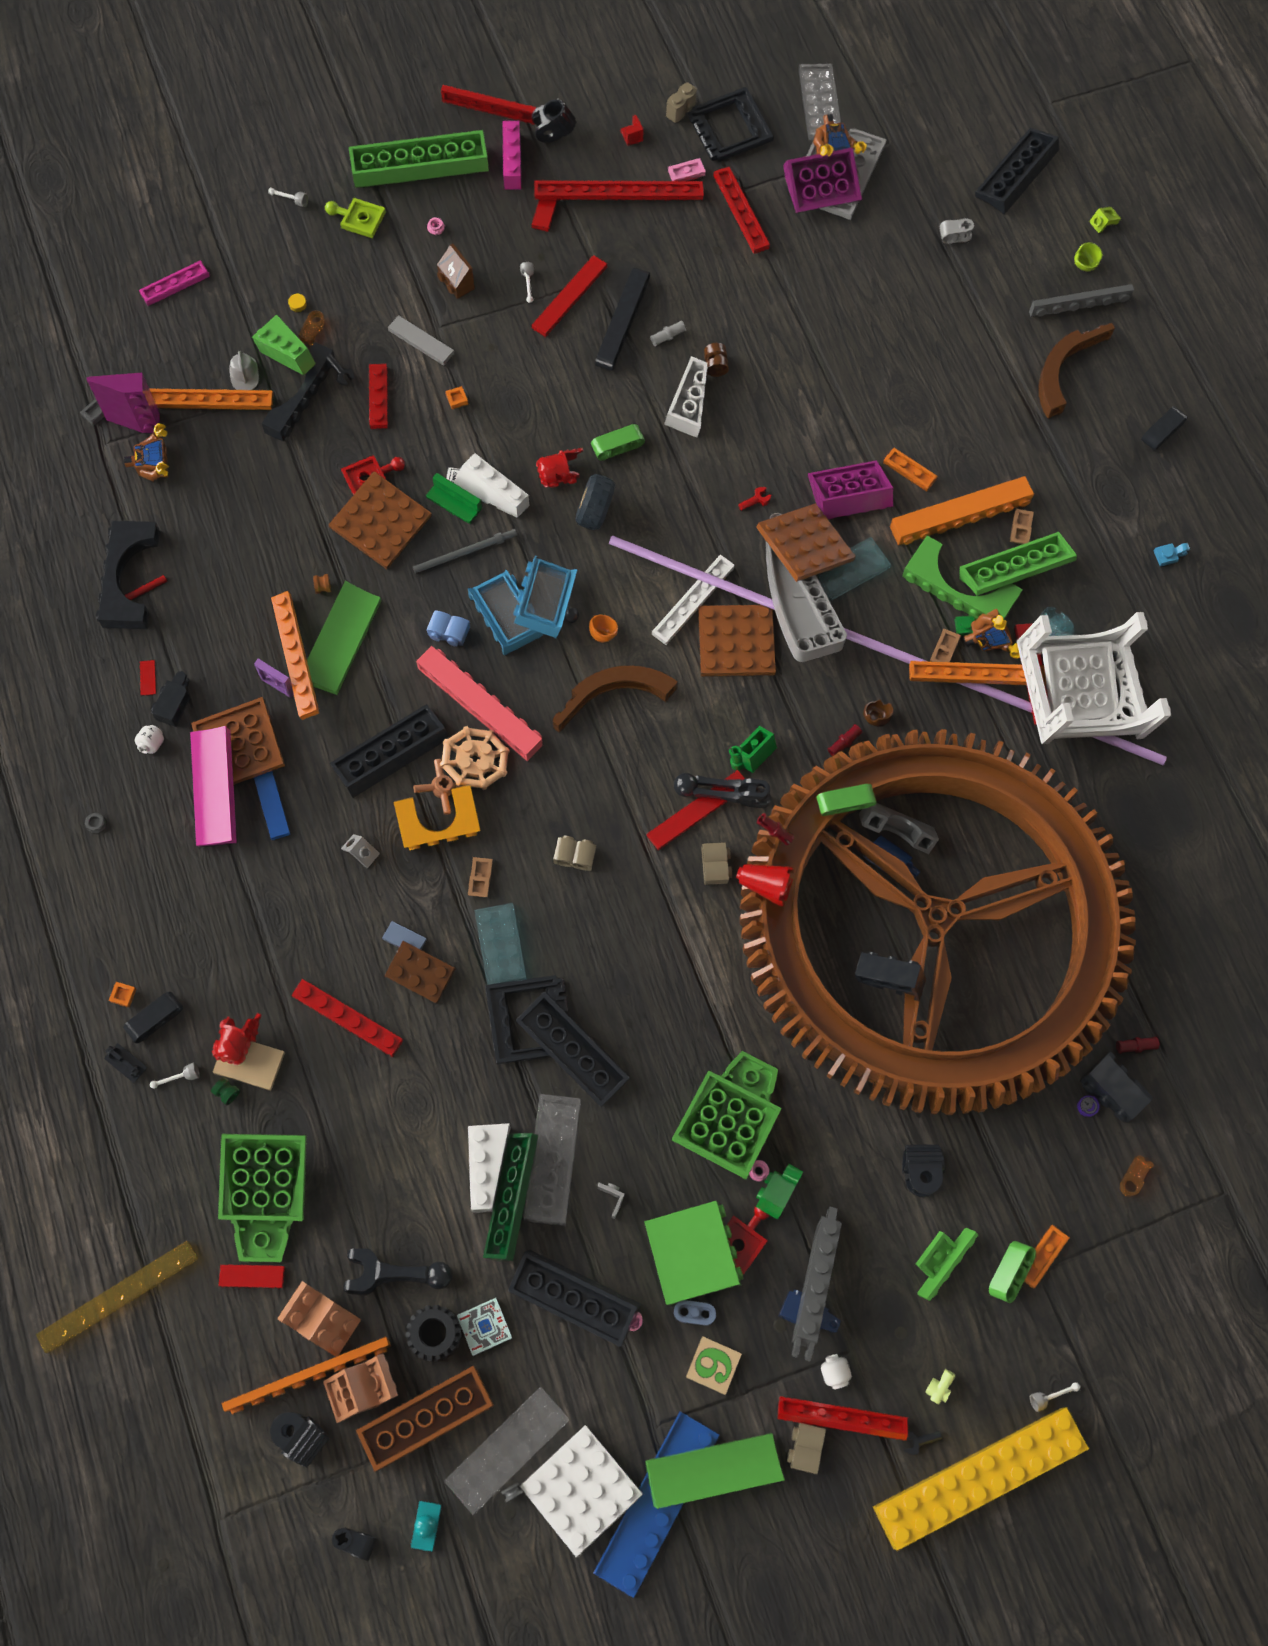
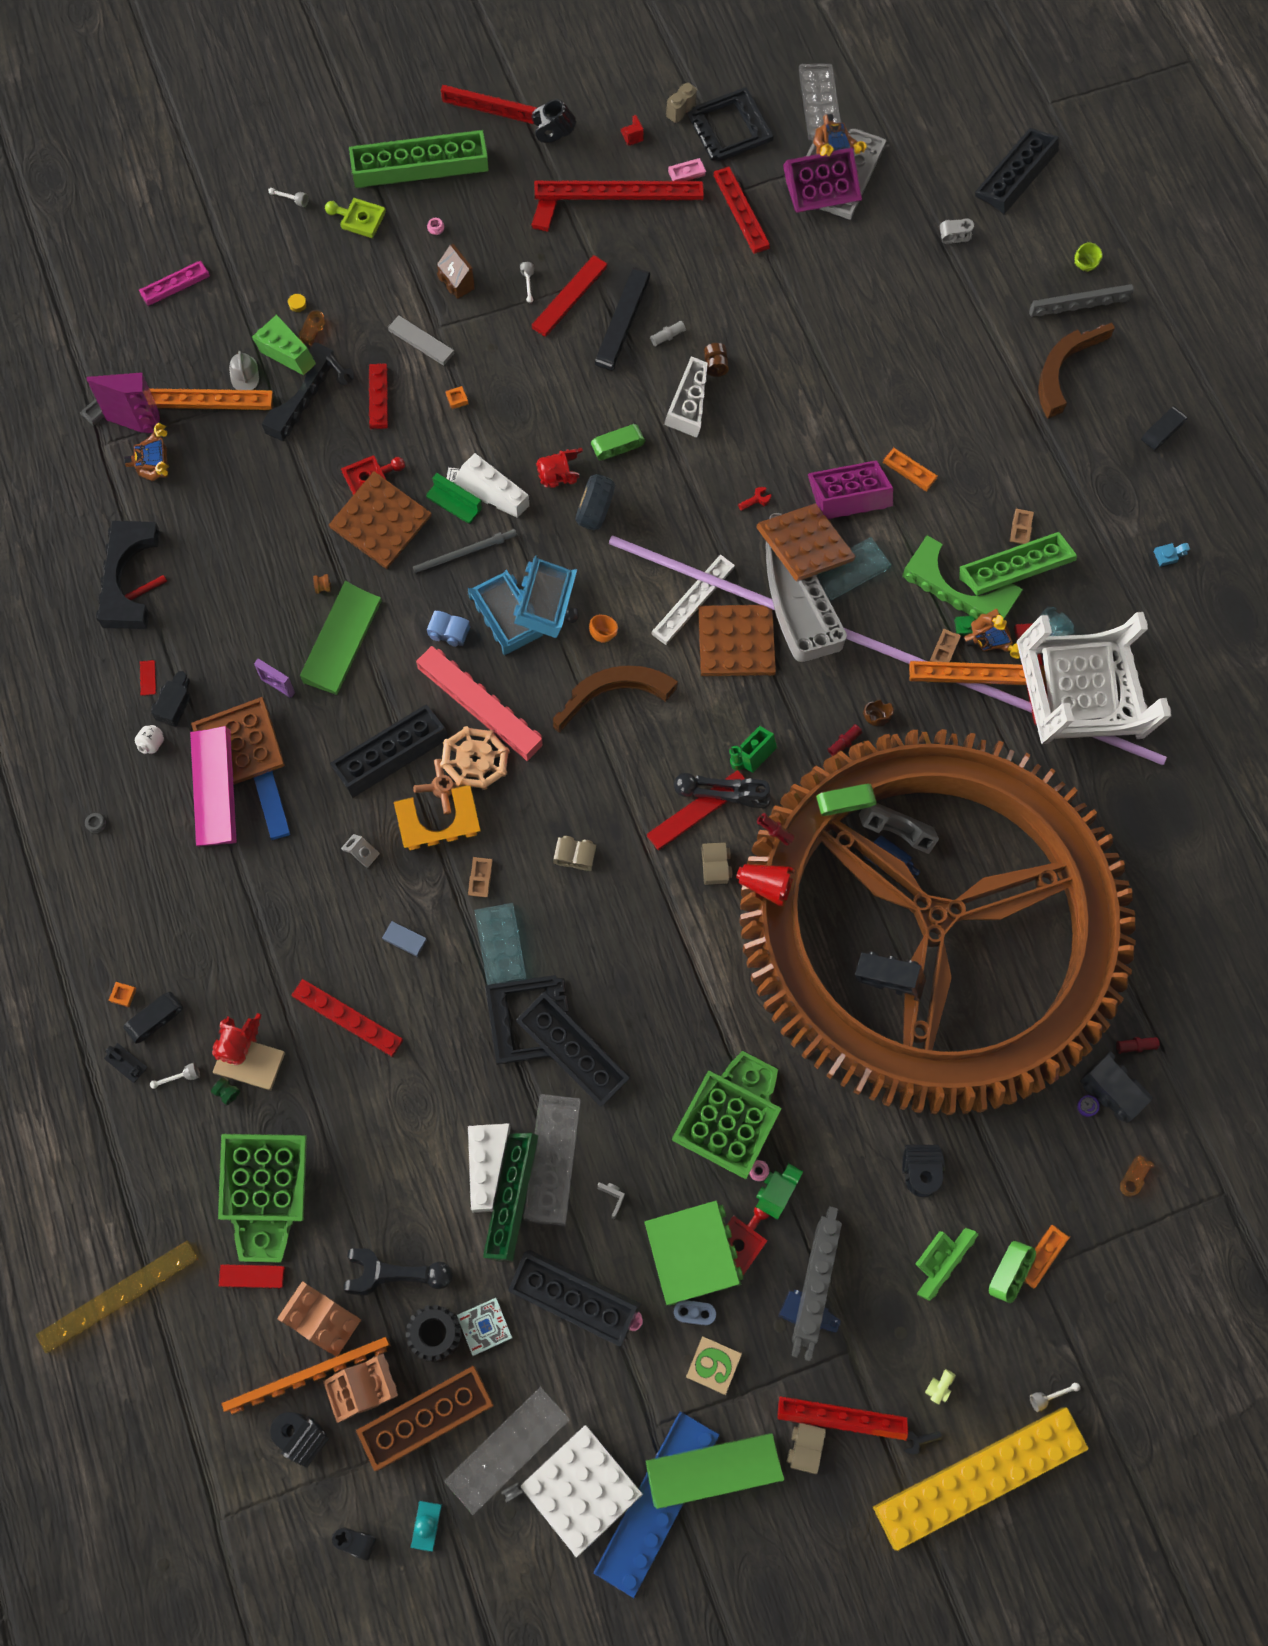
(295, 655): orange plate -> none
(420, 972): reddish brown plate -> none
(511, 155): dark pink brick -> none
(836, 1371): white head -> none
(961, 511): orange brick -> none
(1104, 217): lime bracket -> none

